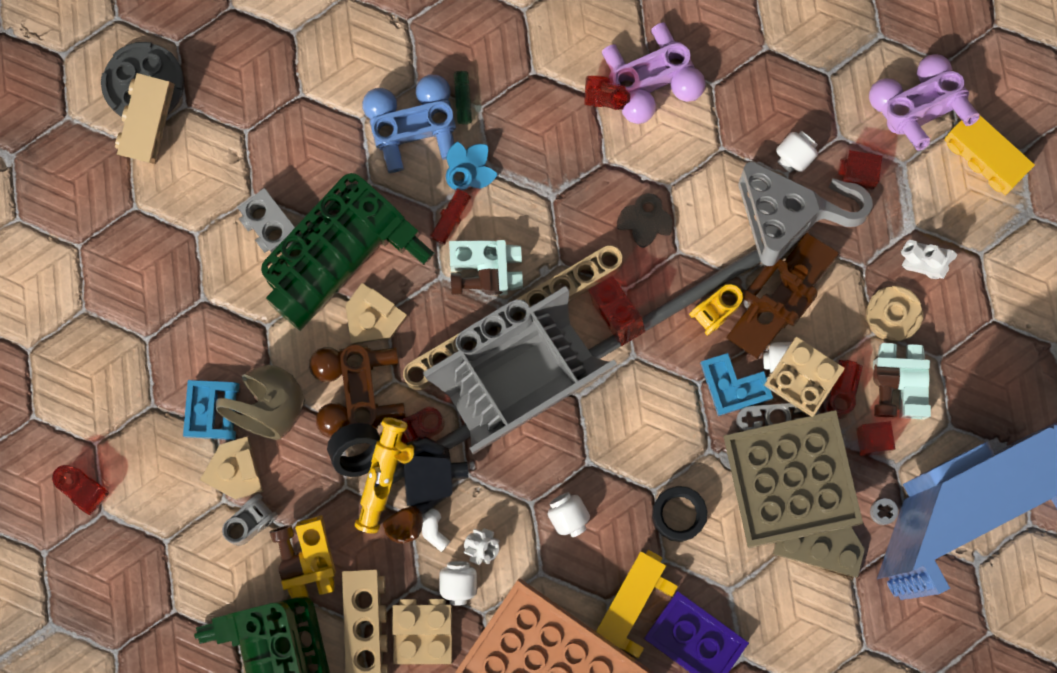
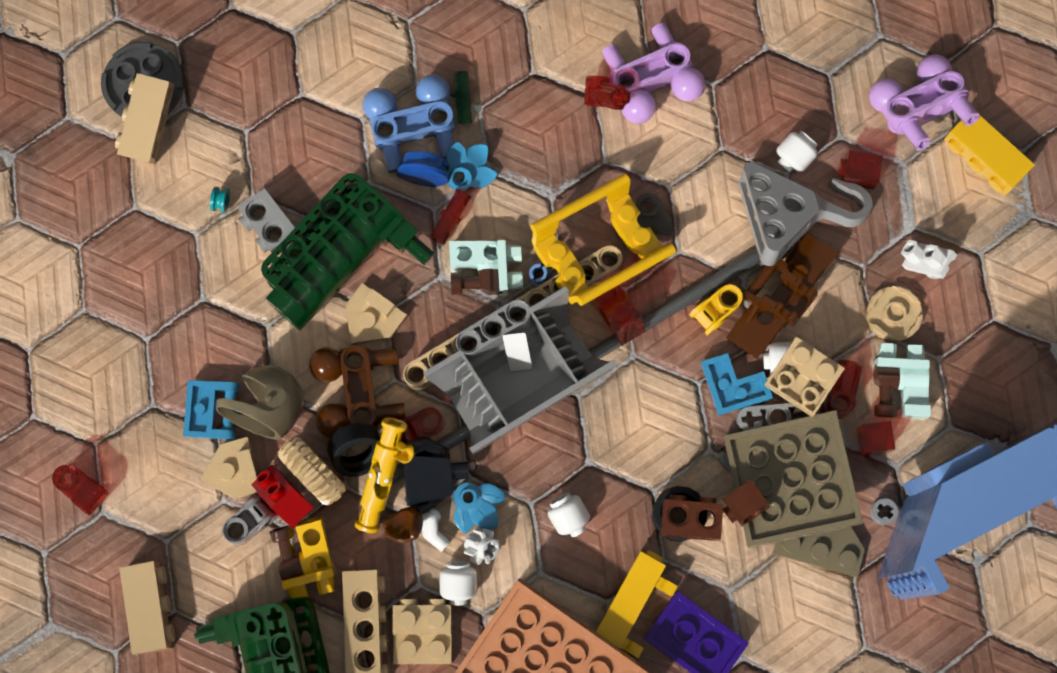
(147, 607): none -> tan brick
(219, 199): none -> teal bush
(282, 496): none -> red brick
(311, 471): none -> tan gear
(423, 169): none -> blue hat
(479, 509): none -> dark azure plate
(517, 352): none -> white sticker
(538, 268): none -> medium blue pin
(624, 220): none -> yellow piece
(691, 527): none -> copper brick
(745, 503): none -> copper brick

